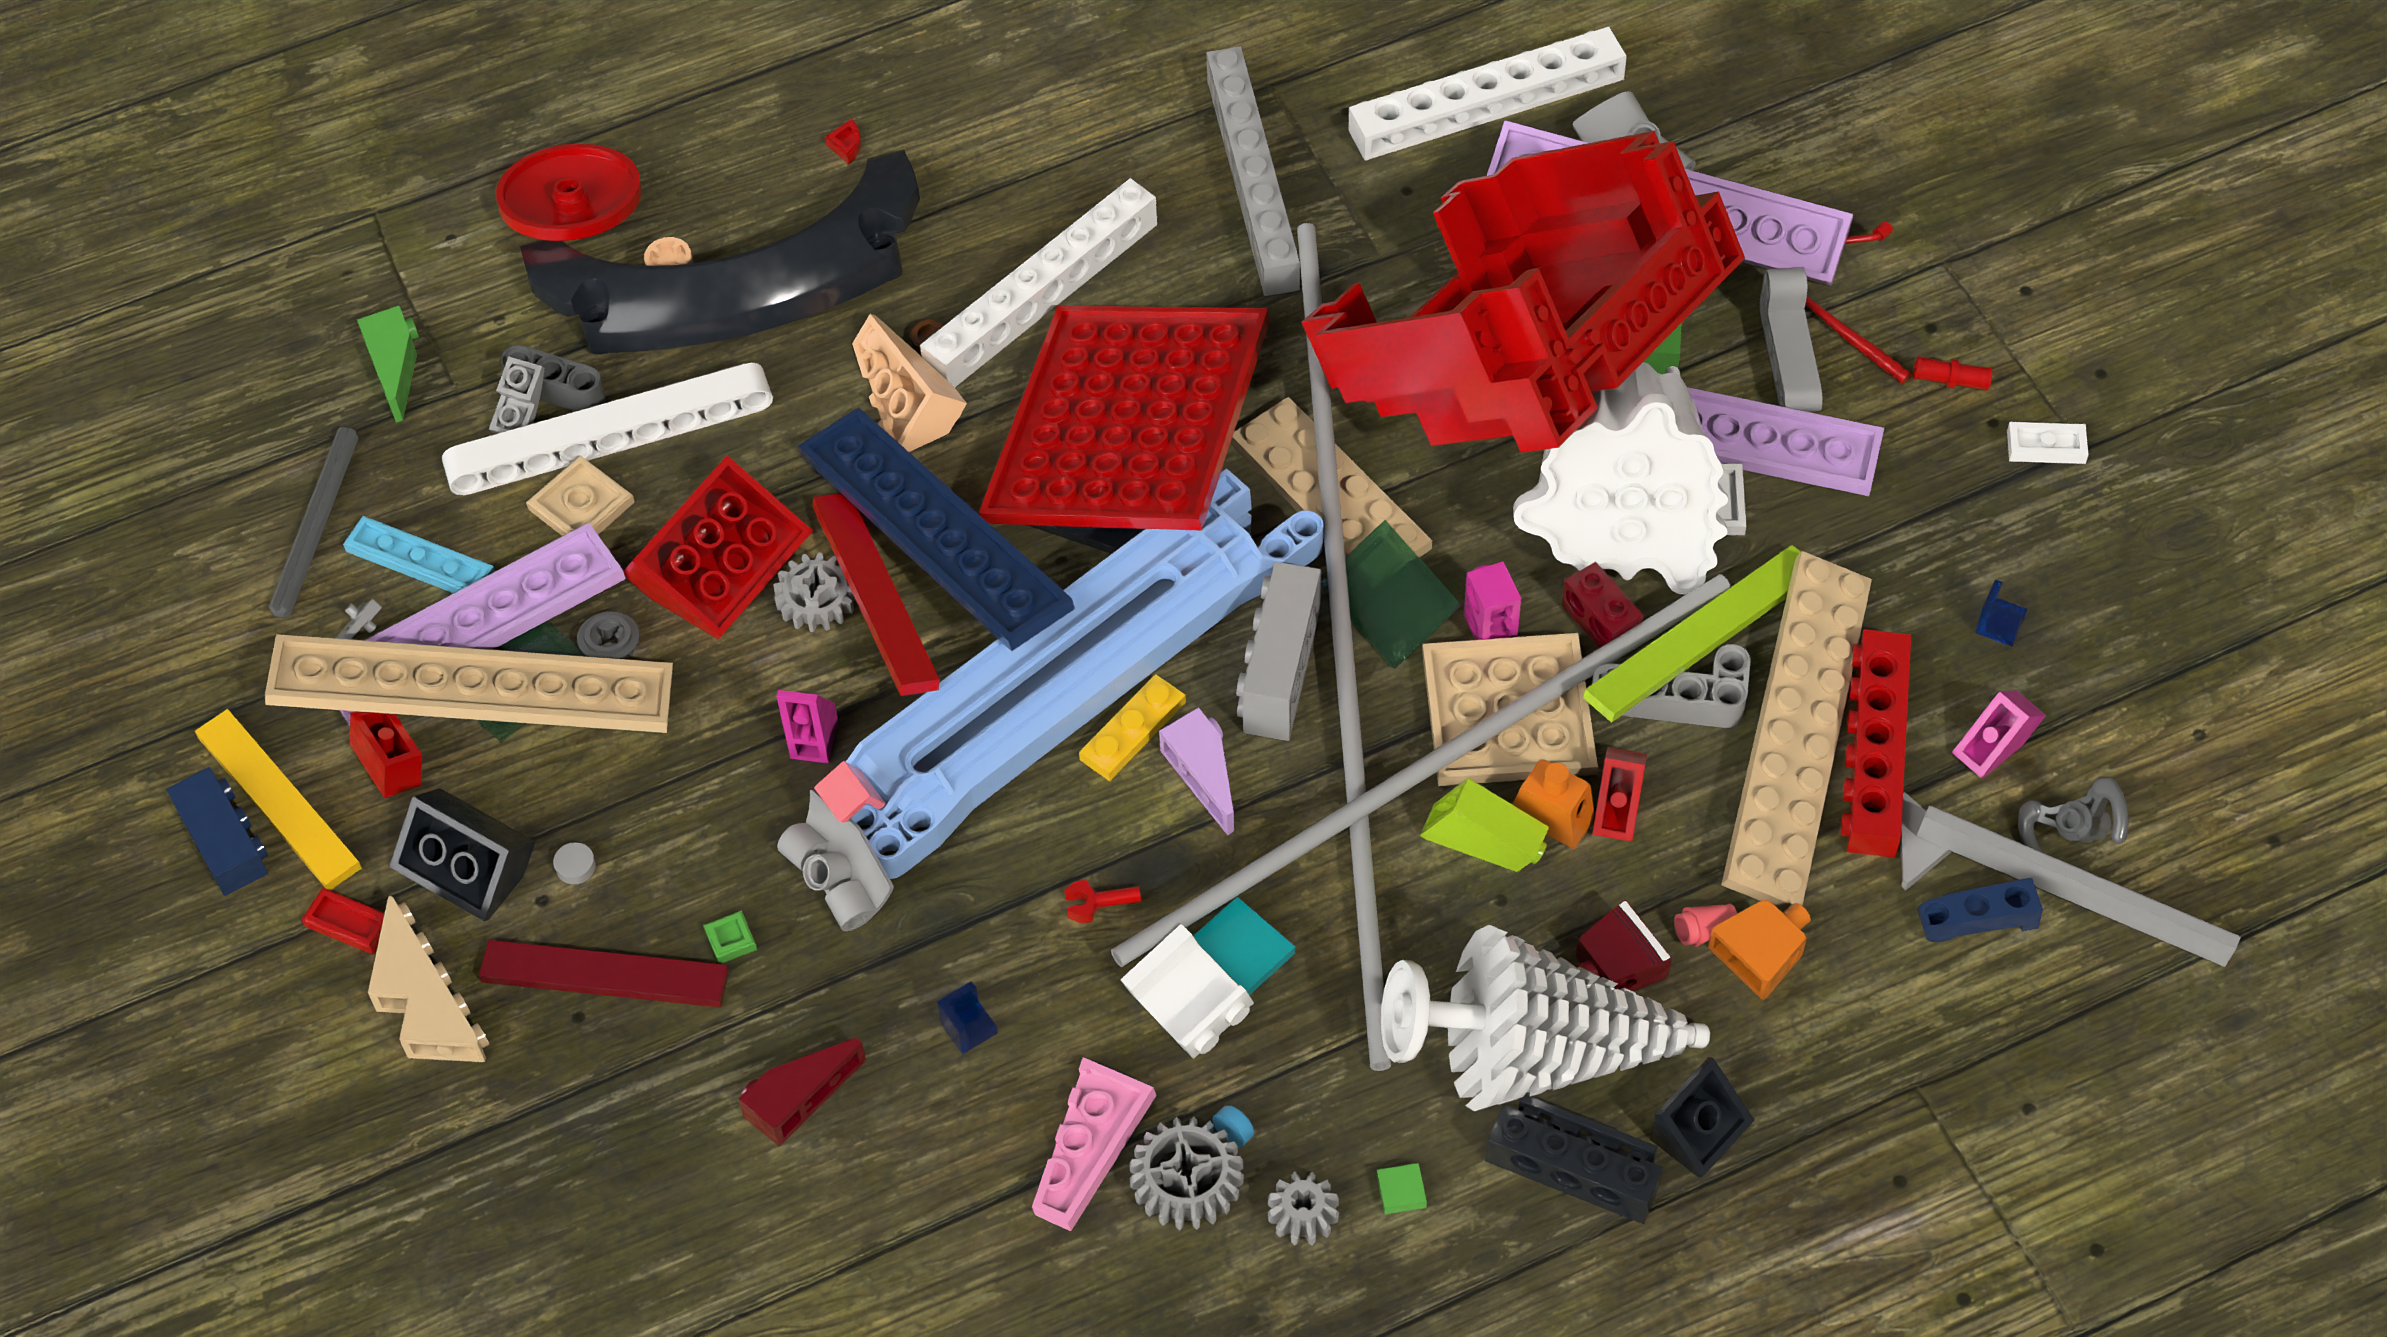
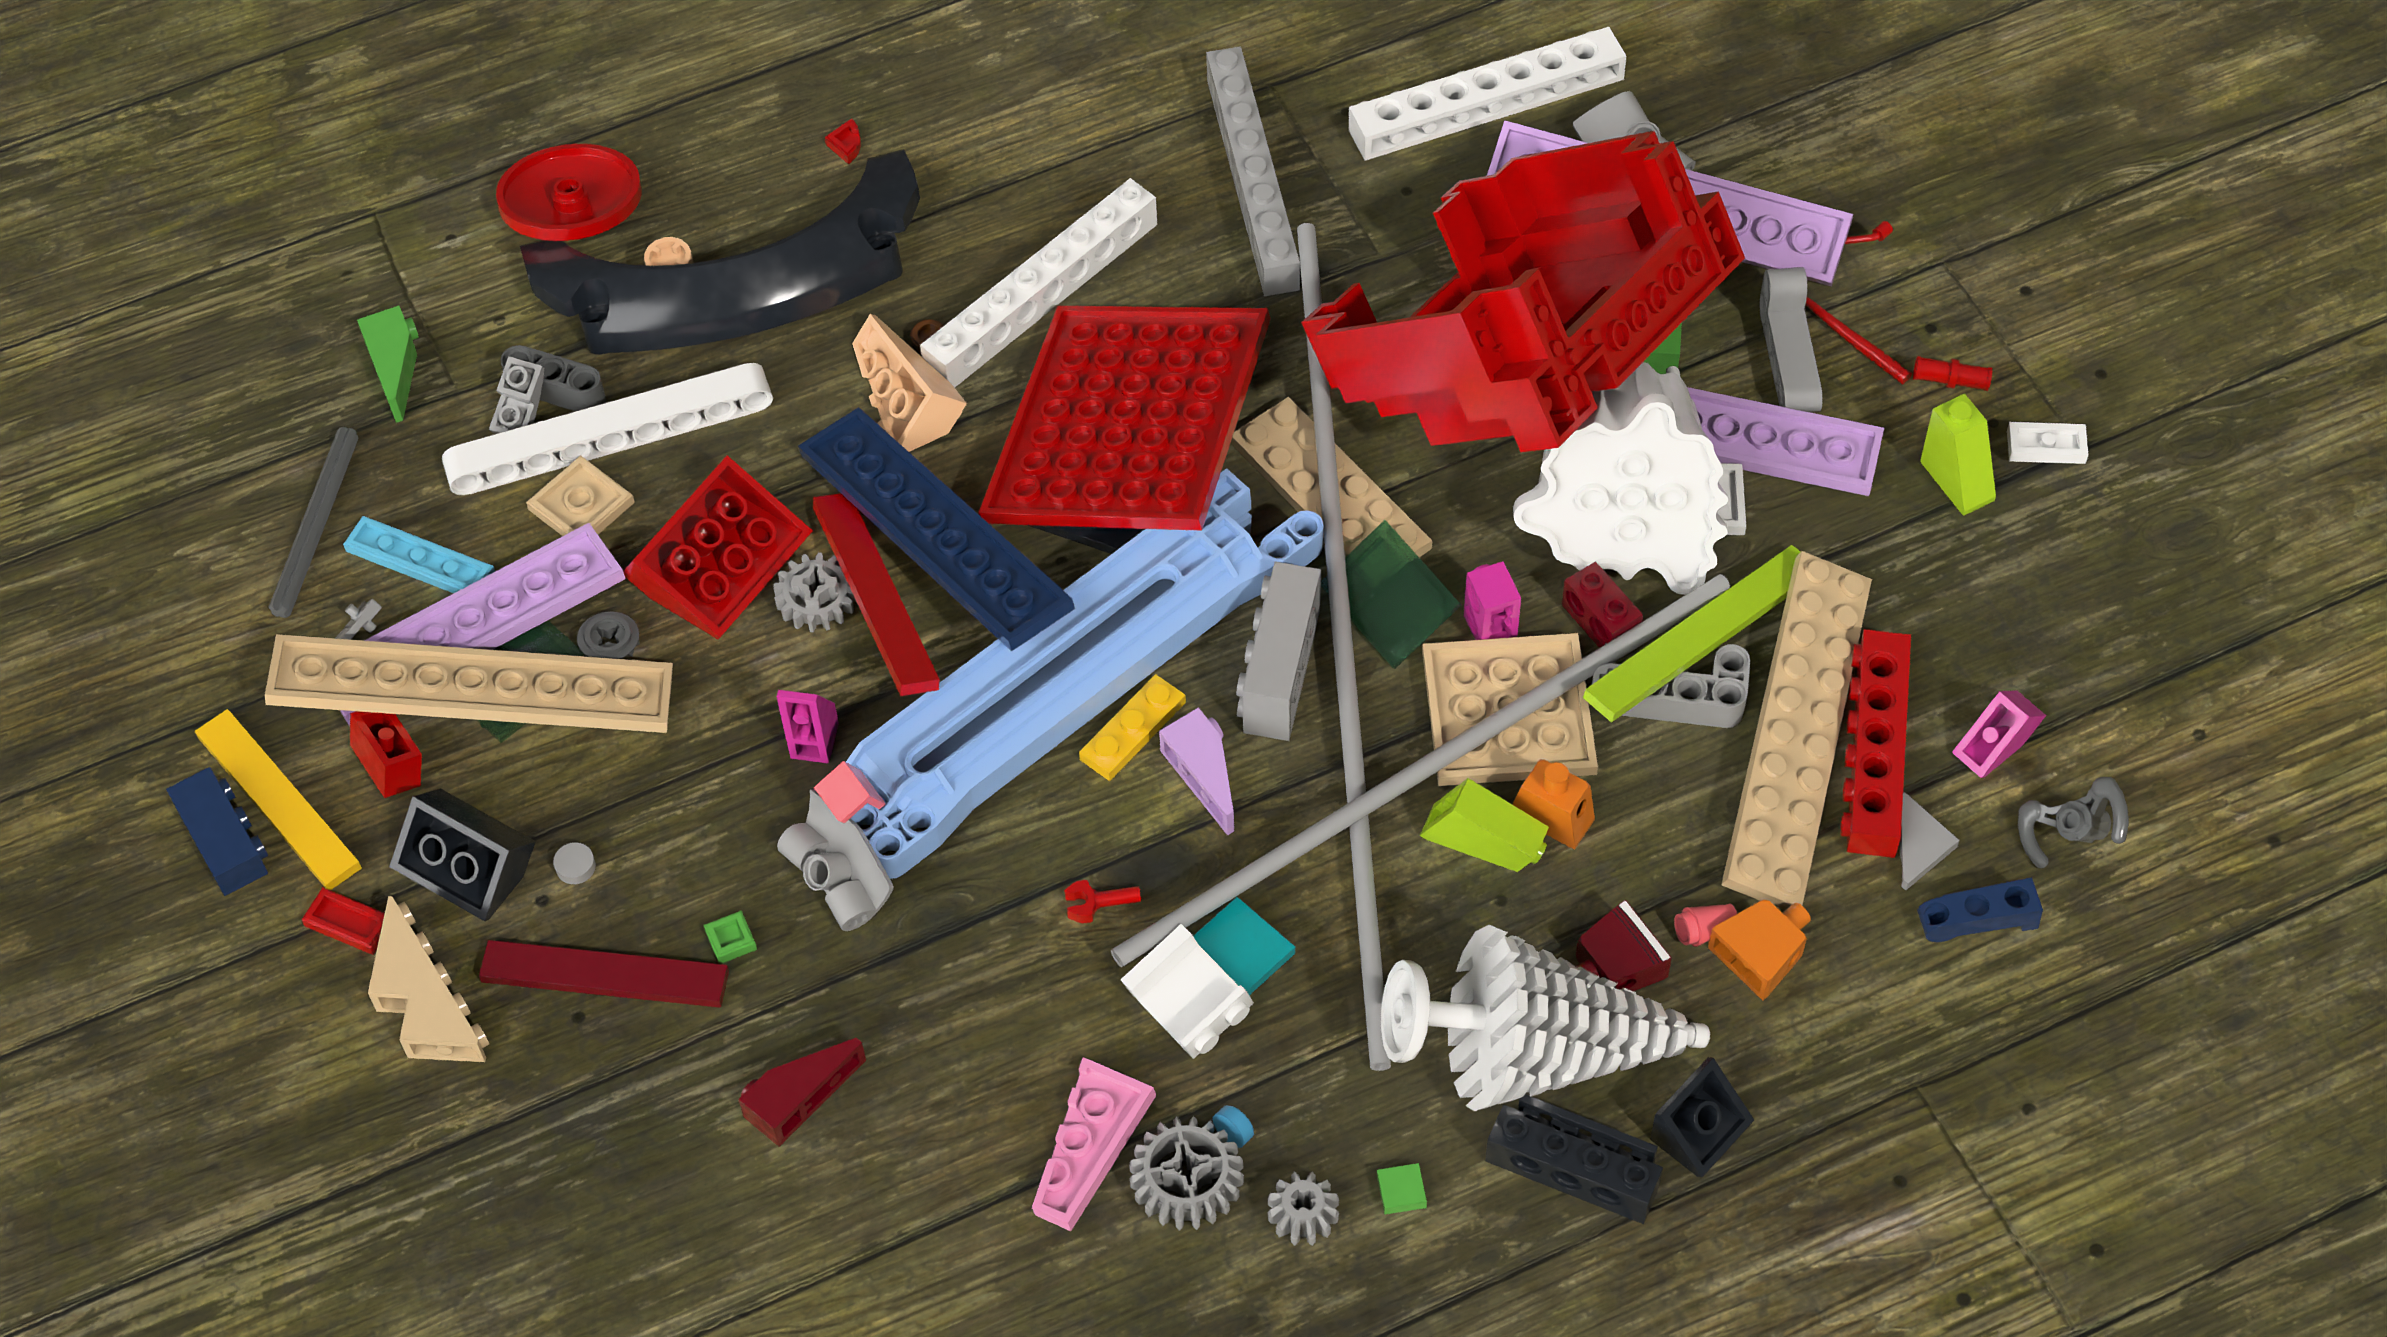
(965, 1018): clear blue panel -> none
(1619, 794): red slope -> none
(1960, 454): none -> lime slope
(2000, 618): clear blue panel -> none
(2079, 886): light grey tile -> none

